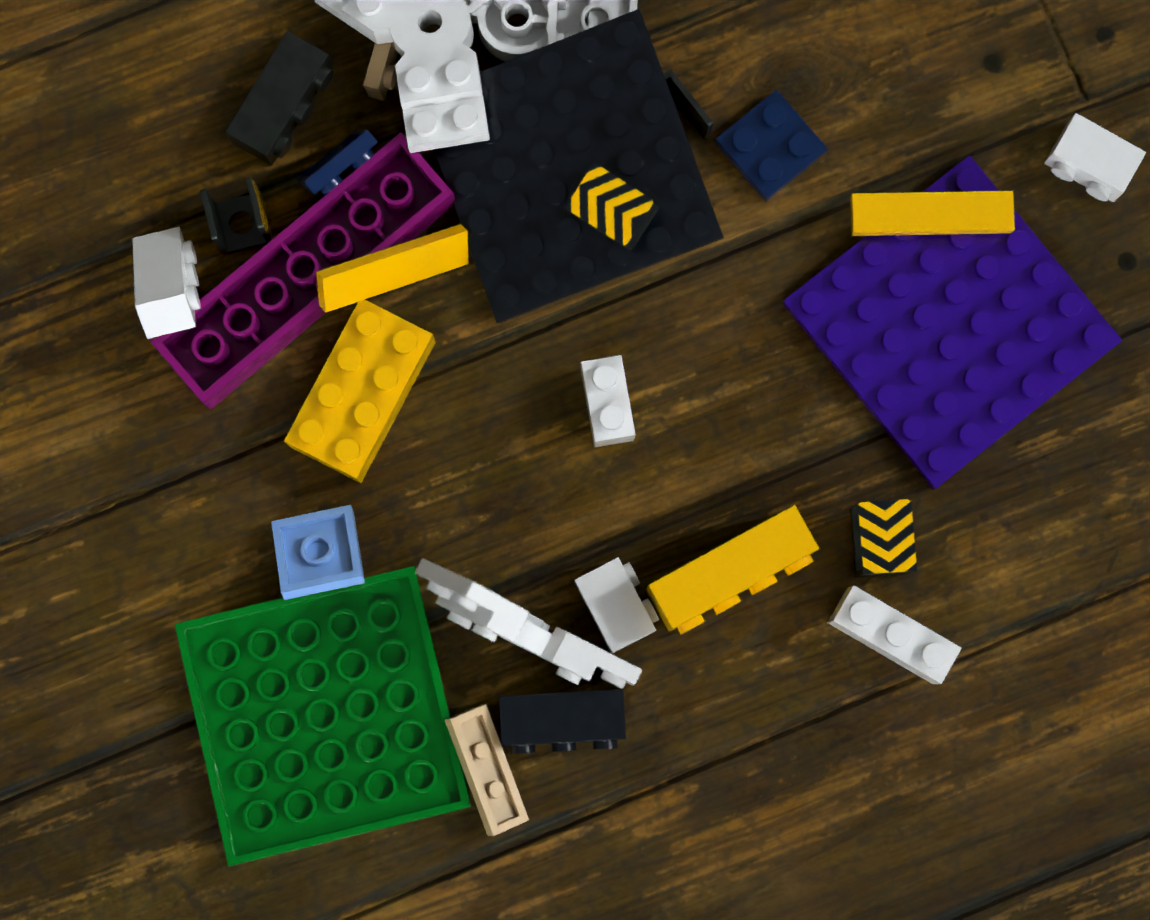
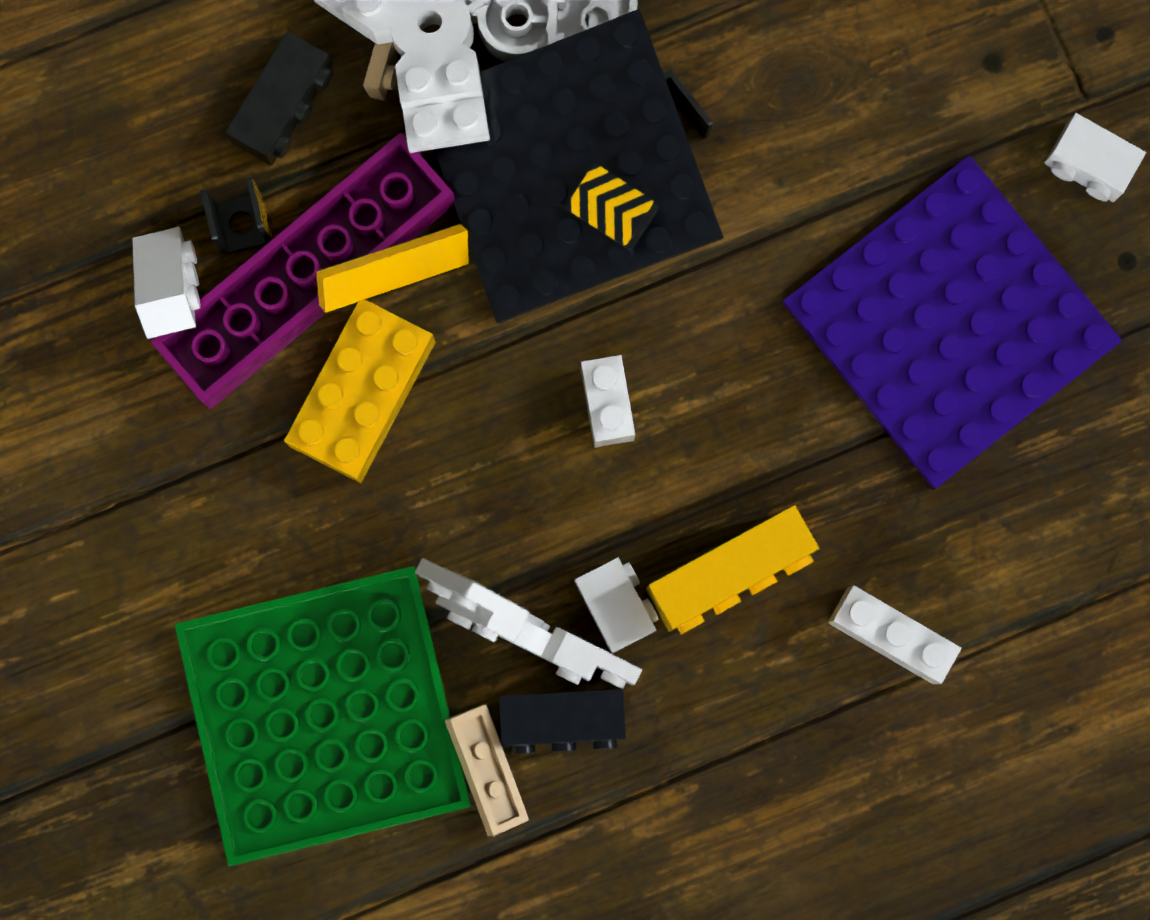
(317, 552): light blue plate -> none
(350, 153): dark blue plate -> none
(771, 145): dark blue plate -> none
(883, 538): piece -> none
(932, 213): yellow tile -> none

